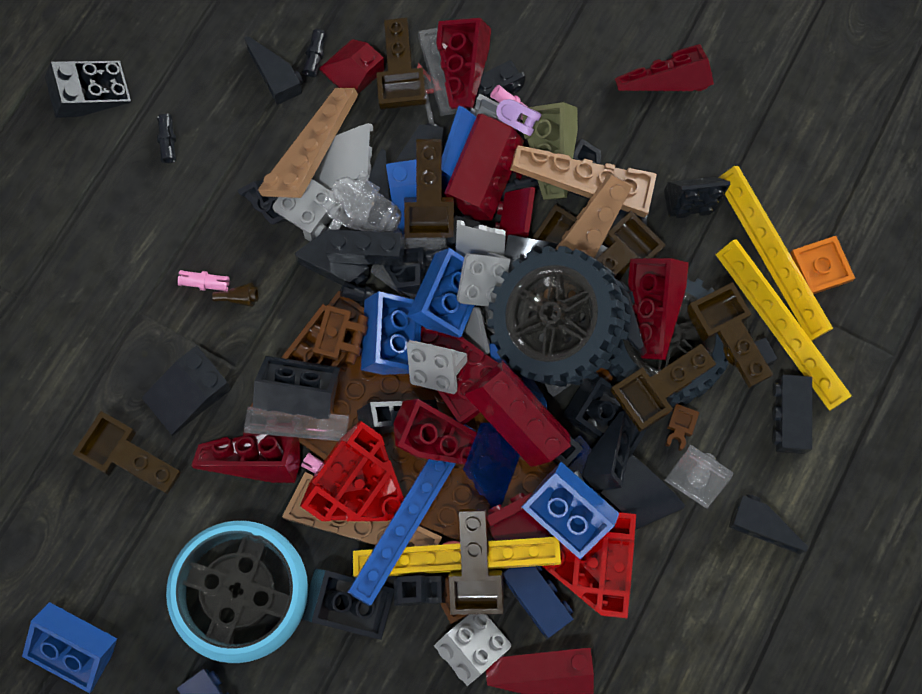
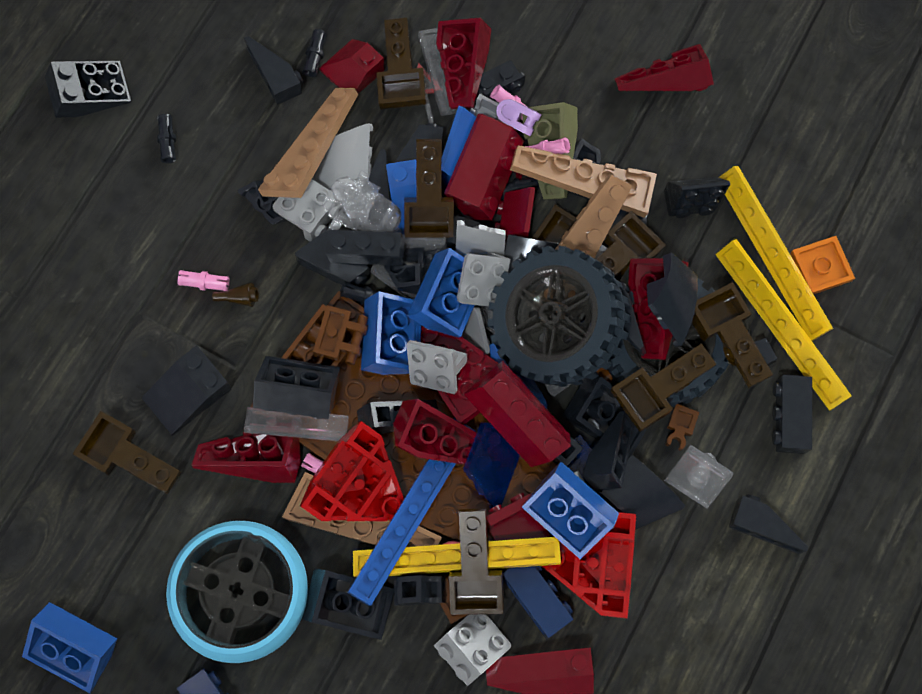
(557, 146): none -> bright pink pin
(674, 297): none -> black slope

